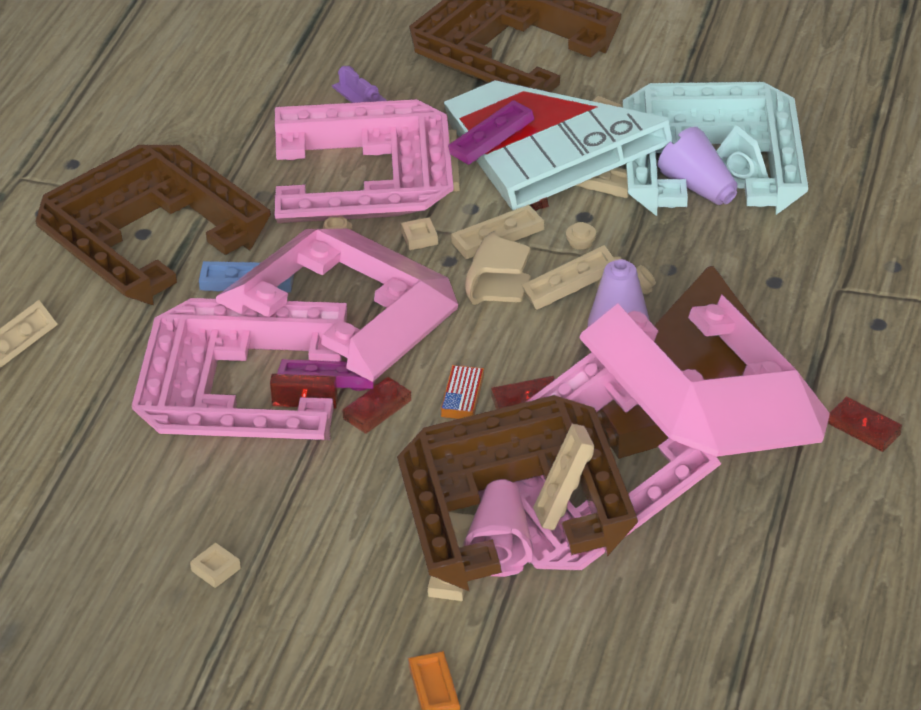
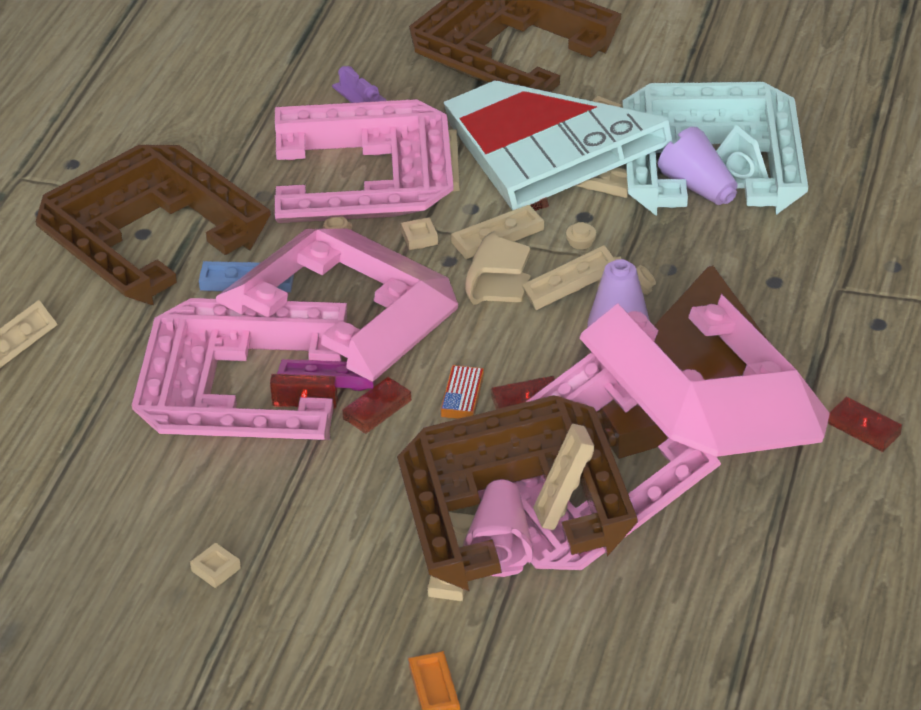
(491, 132): magenta plate -> none

